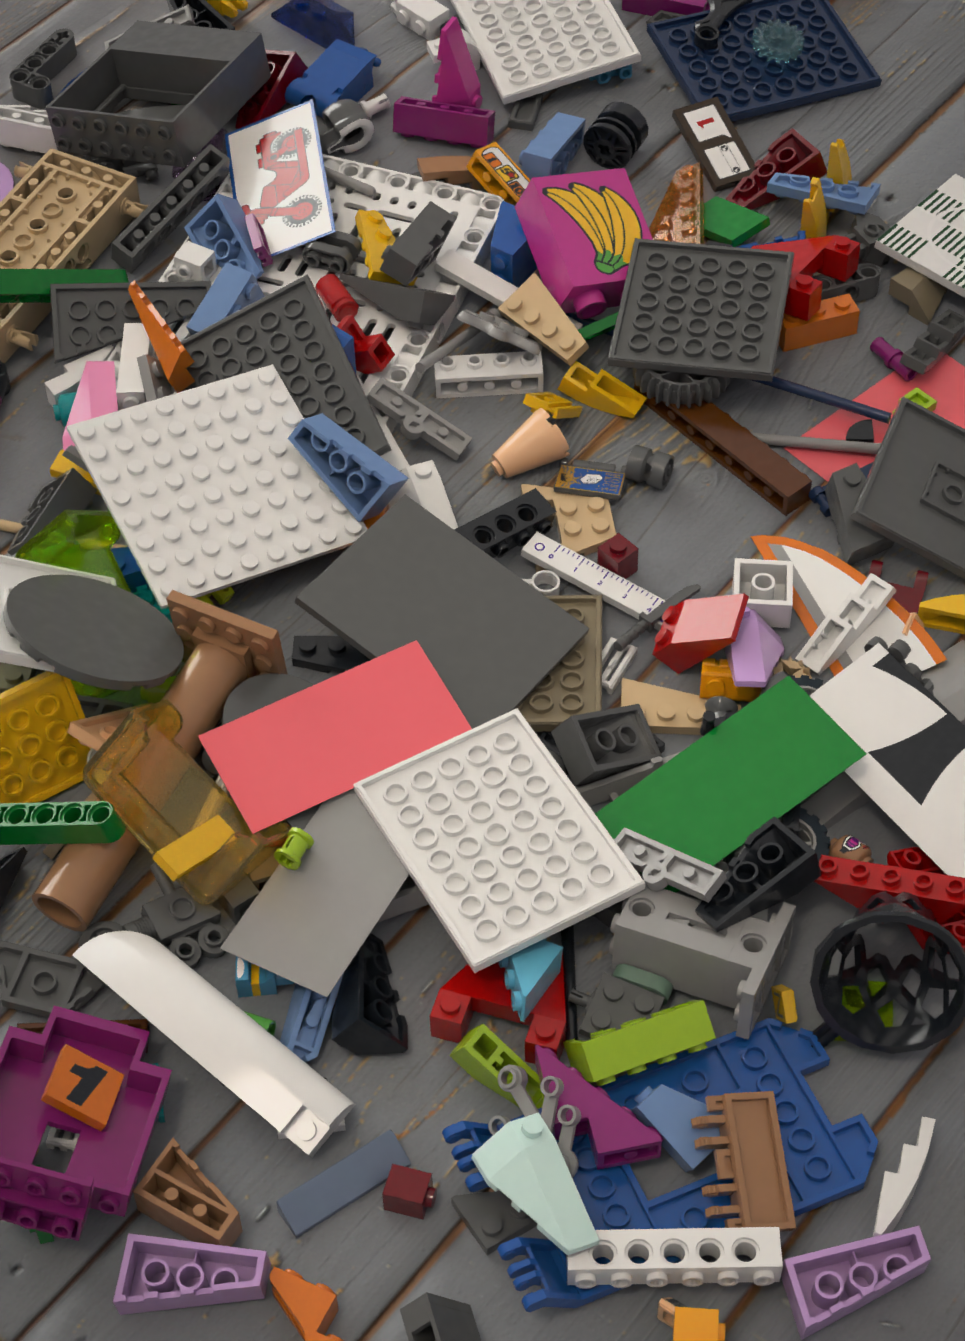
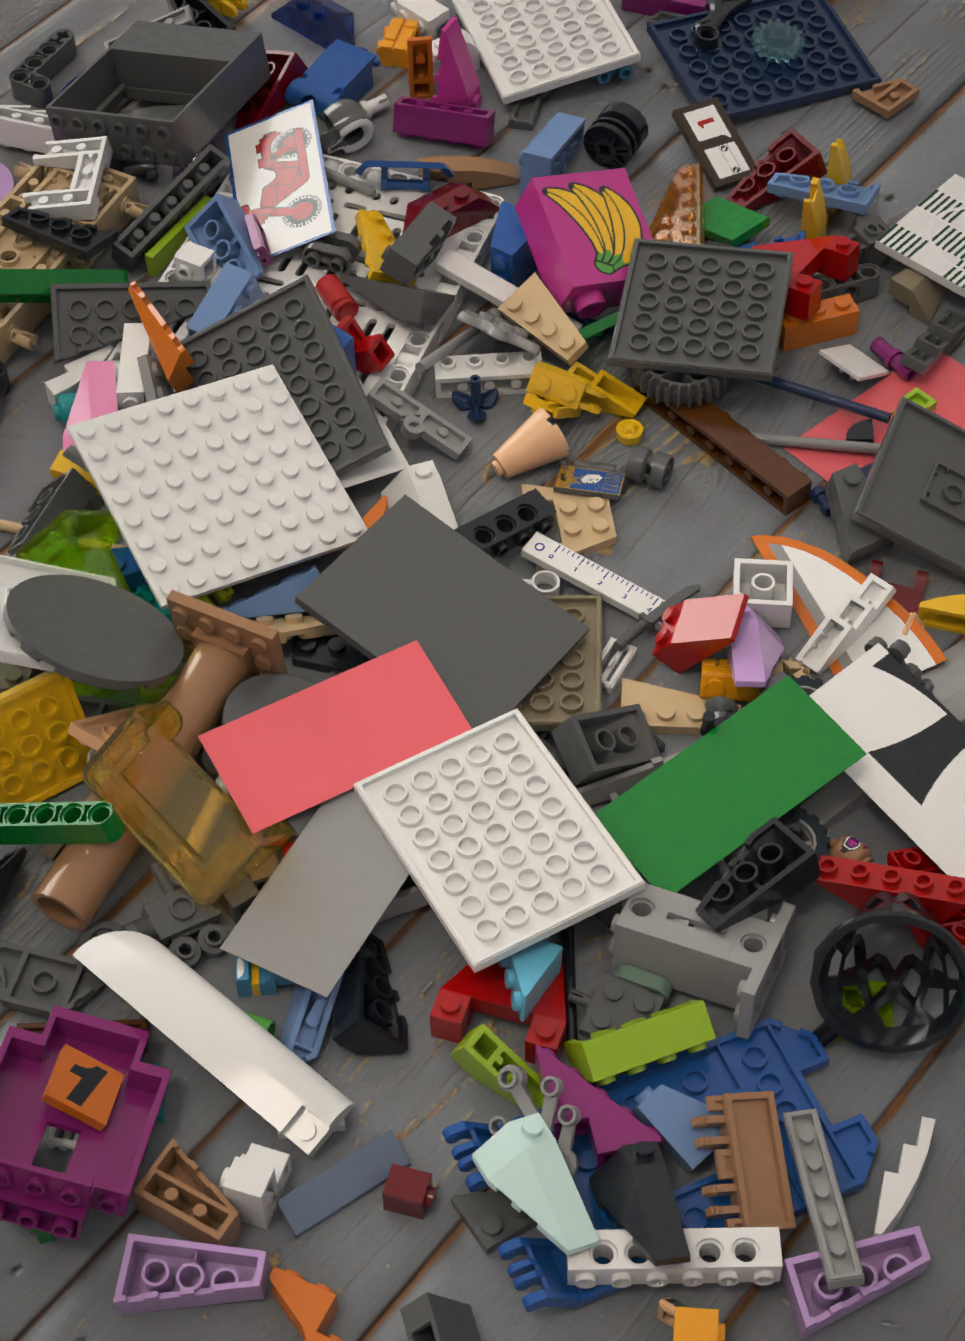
(59, 232): none -> black wing
(89, 160): none -> white wedge
(165, 249): none -> lime tile
(193, 848): yellow tile -> none
(256, 1183): none -> white brick
(275, 599): none -> medium blue wedge
(293, 848): lime bush -> none
(295, 624): none -> tan wing
(347, 466): medium blue wedge -> none
(394, 43): none -> light orange brick
(404, 184): none -> blue piece
(420, 67): none -> orange slope
(459, 200): none -> dark red wedge
(476, 400): none -> dark blue plant
(498, 173): brick -> none
(563, 387): none -> yellow hinge
(618, 556): dark red brick -> none
(629, 432): none -> yellow tile
(641, 1200): none -> black wedge
(667, 866): light grey hinge -> none
(784, 1004): yellow tile -> none
(823, 1199): none -> light grey tile
(853, 362): none -> white piece
(887, 97): none -> medium nougat wing

